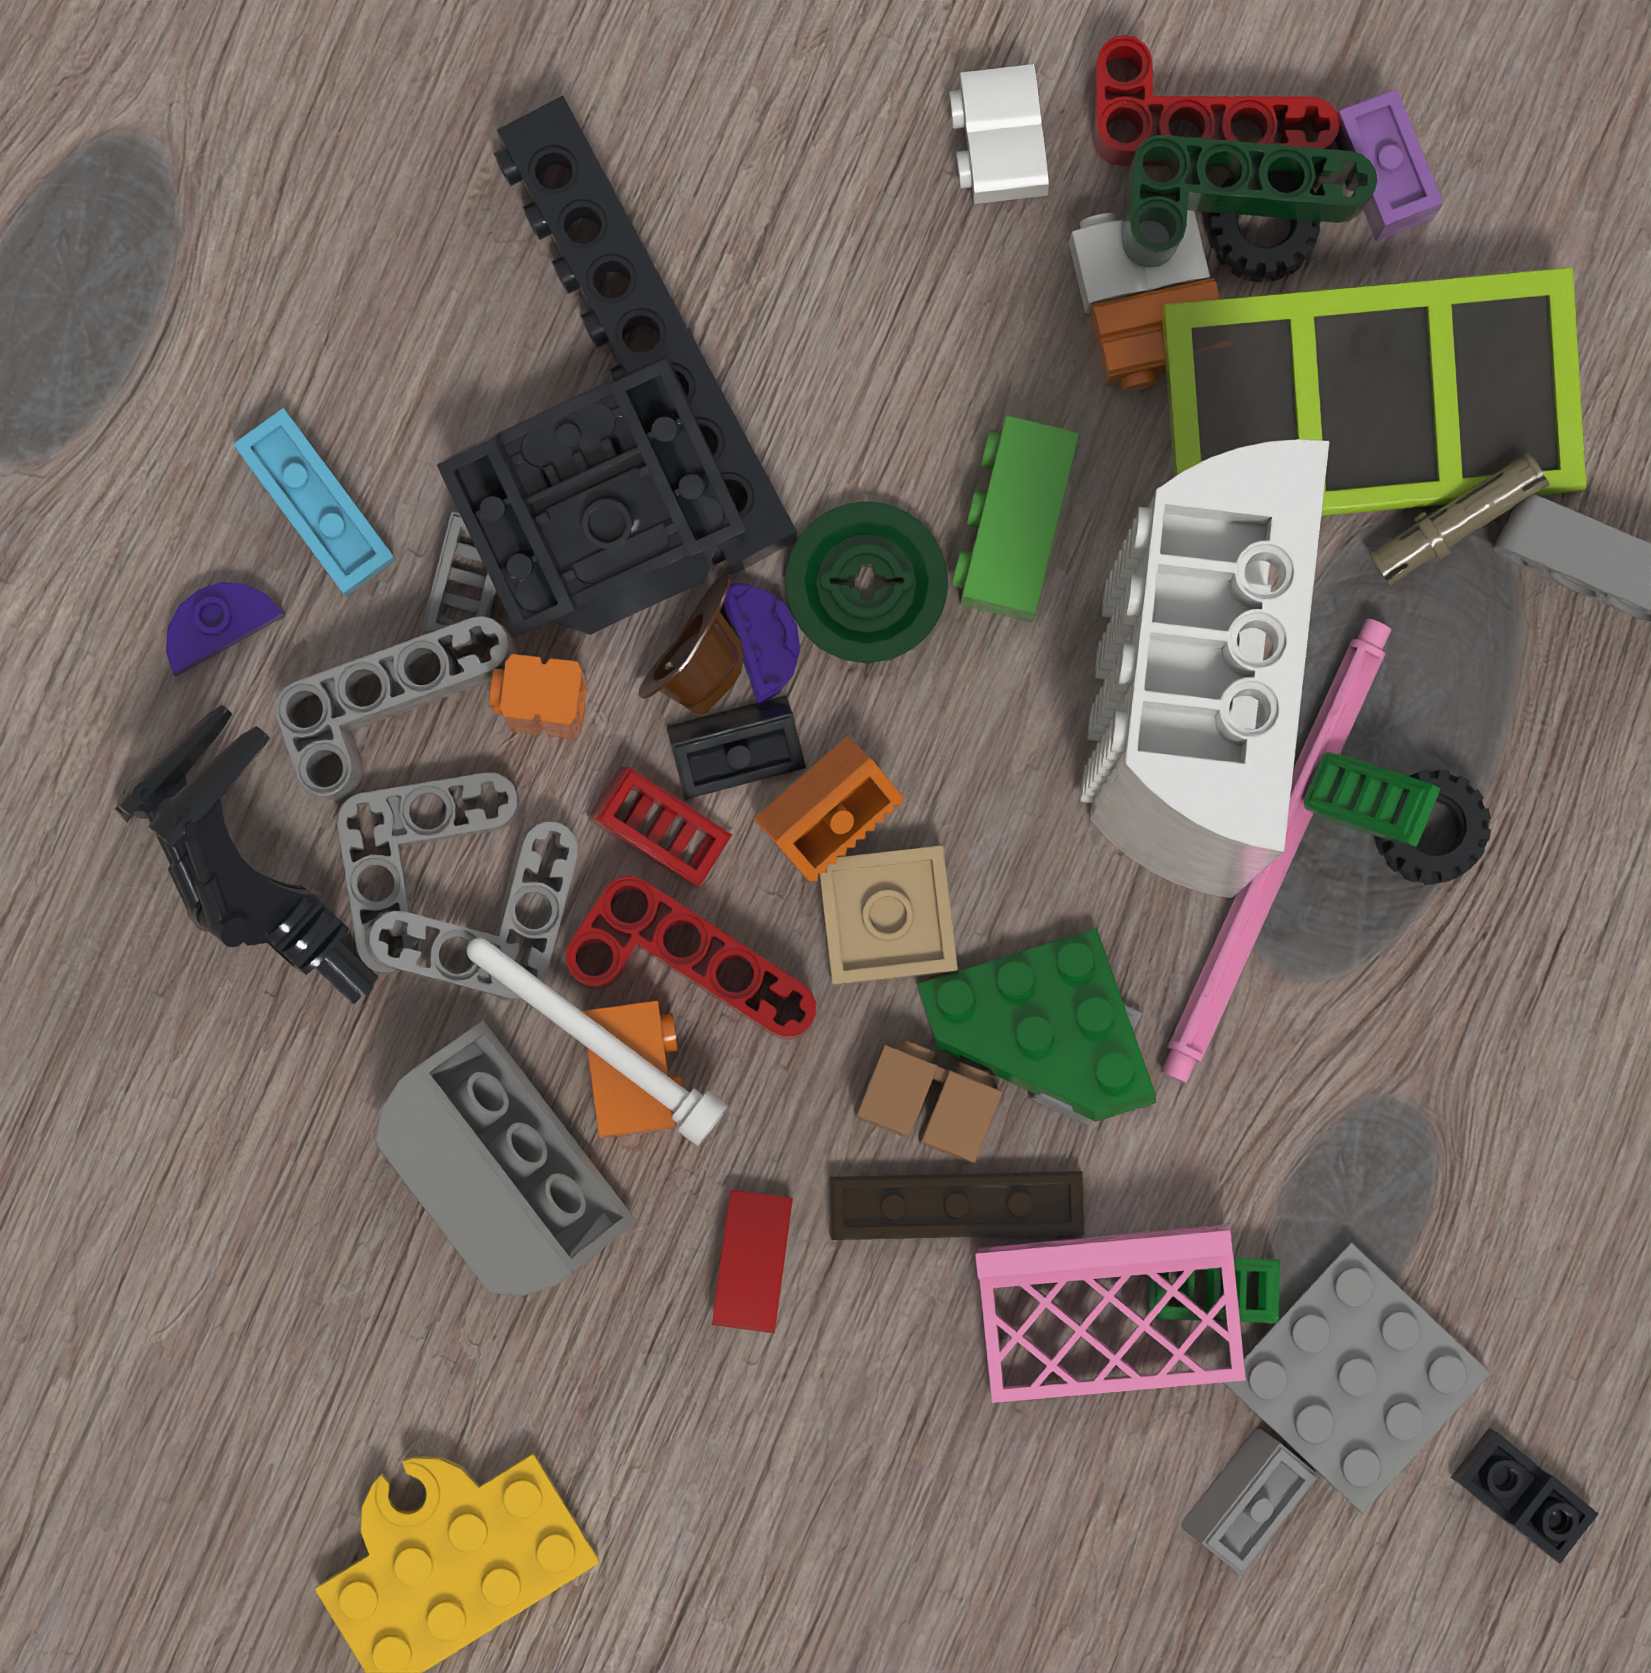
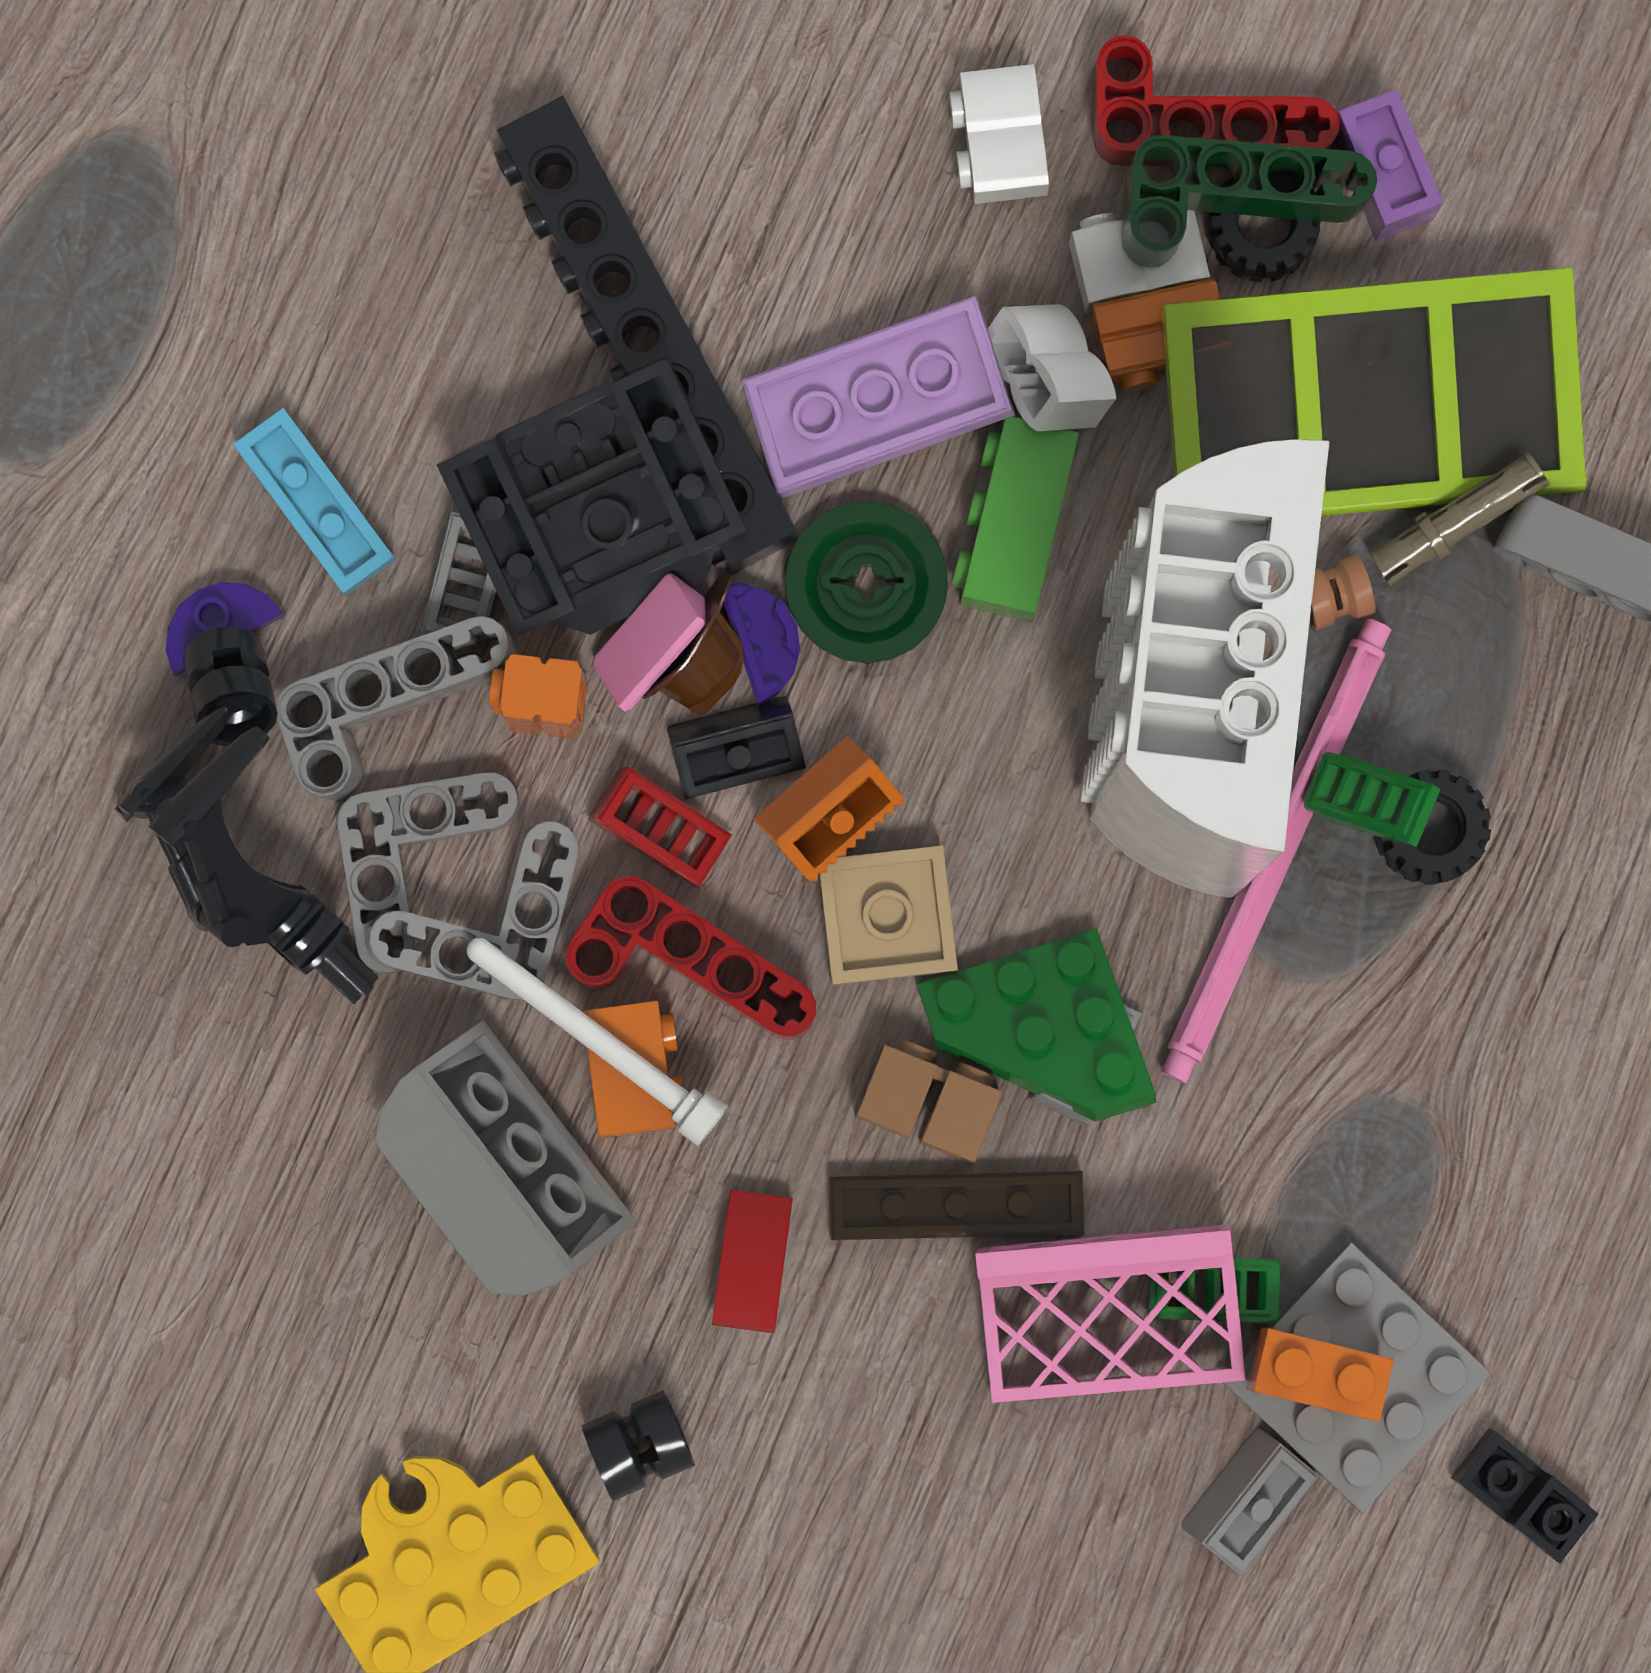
(232, 671): none -> black wheel
(616, 1452): none -> black wheel
(650, 640): none -> bright pink slope
(878, 397): none -> lavender tile
(1050, 368): none -> white brick
(1320, 1374): none -> orange brick
(1341, 593): none -> nougat wheel

